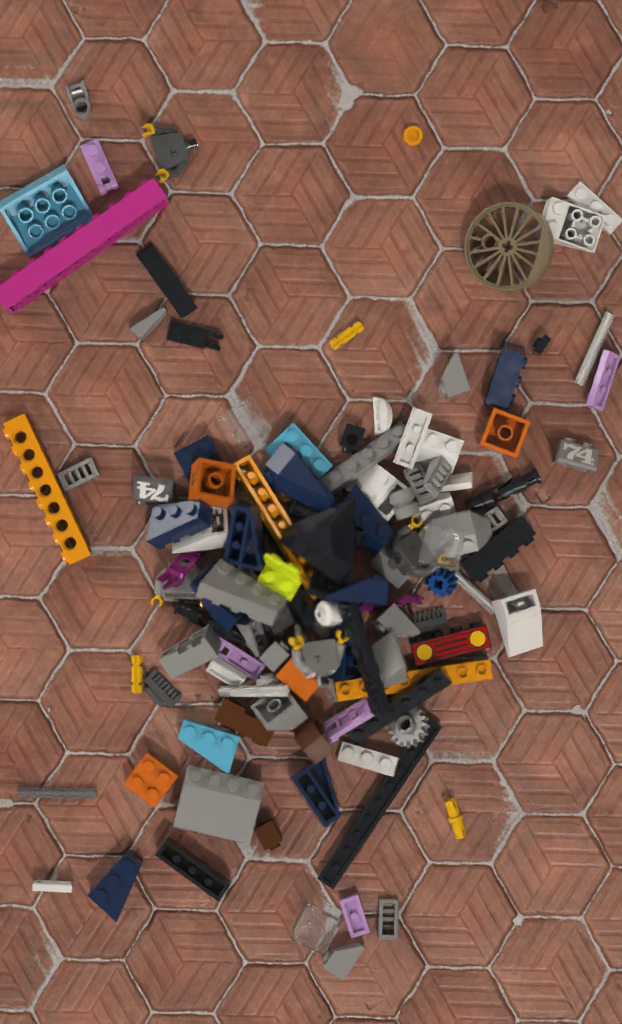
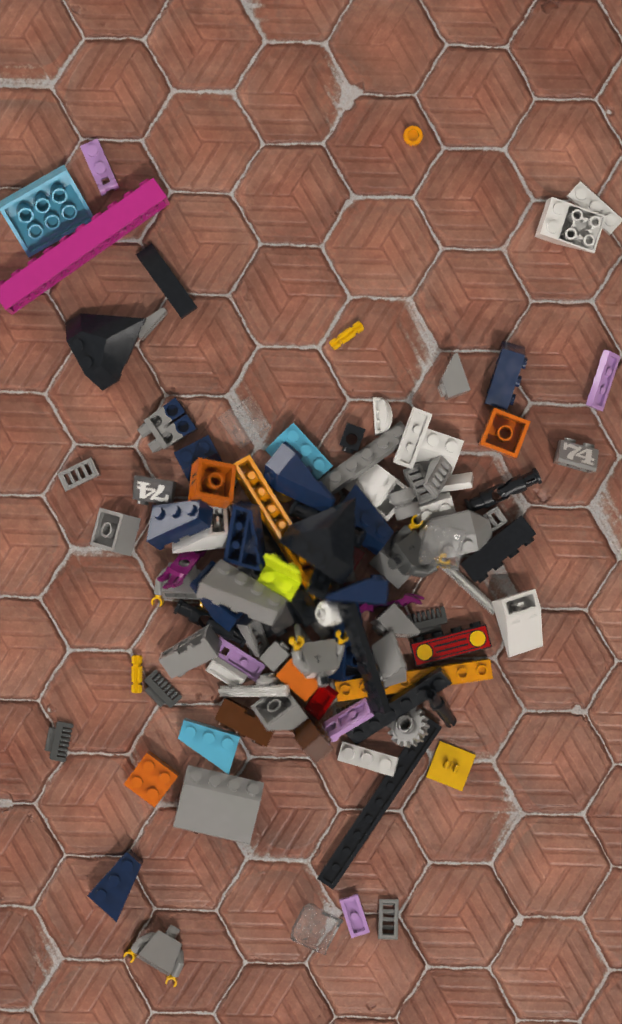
(11, 431): light orange brick -> none
(53, 886): white tile -> none
(54, 738): none -> dark grey piece
(57, 793): light grey axle -> none
(79, 97): light grey piece -> none
(102, 344): none -> black wedge
(115, 531): none -> light grey slope
(160, 426): none -> light grey hips
(160, 952): none -> light grey torso
(169, 150): dark grey torso -> none
(192, 336): black hinge -> none
(193, 868): black brick -> none
(268, 834): reddish brown brick -> none
(317, 791): dark blue wedge -> none
(321, 701): none -> red tile
(342, 959): light grey slope -> none
(438, 704): none -> black pin
(441, 582): blue gear -> none
(450, 765): none -> yellow piece
(455, 818): yellow pin -> none
(540, 344): black plate -> none
(544, 254): dark tan piece -> none
(595, 345): white axle -> none

